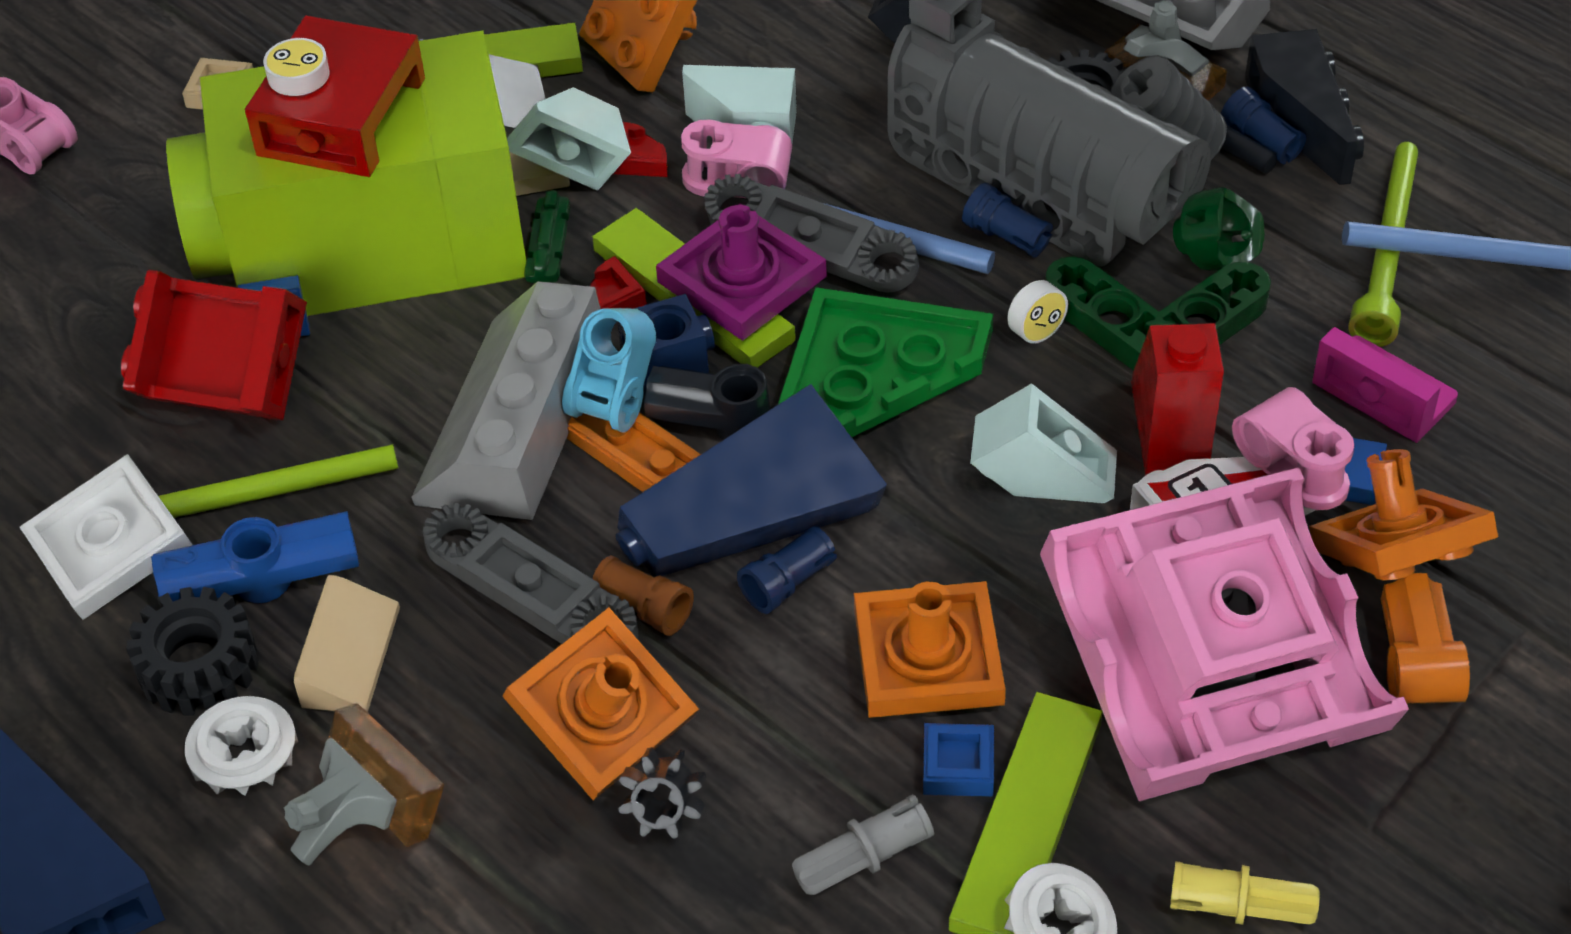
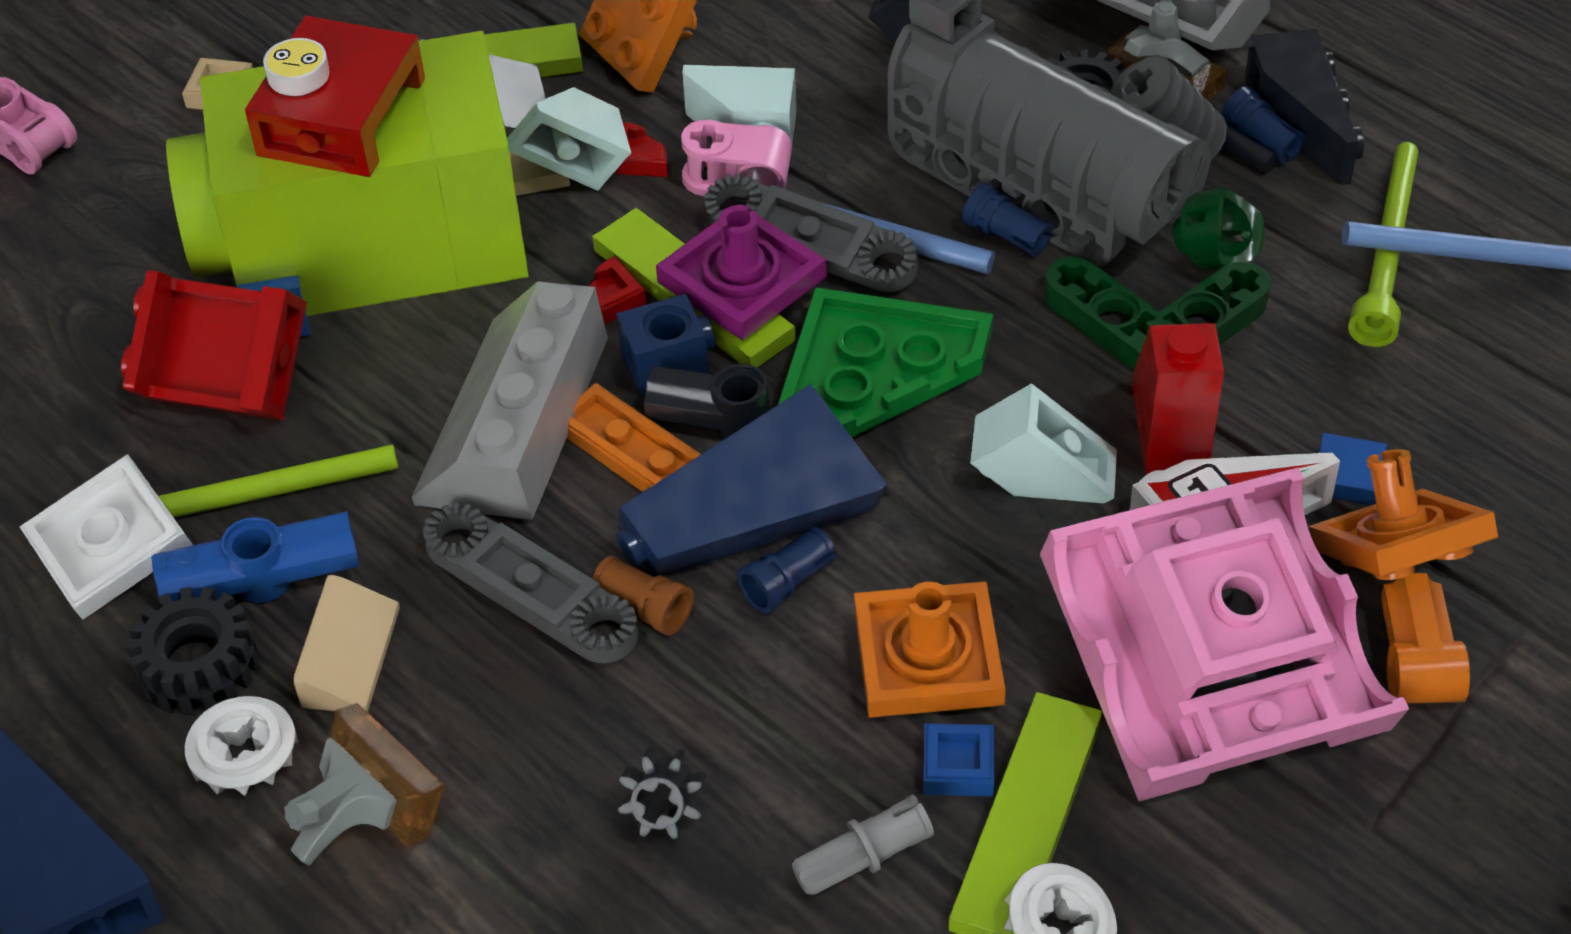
(547, 238): dark green axle -> none
(600, 702): orange plate -> none
(608, 380): medium azure piece -> none
(1037, 311): tile -> none
(1242, 895): light yellow axle -> none
(1294, 434): bright pink piece -> none
(1381, 384): dark pink panel -> none

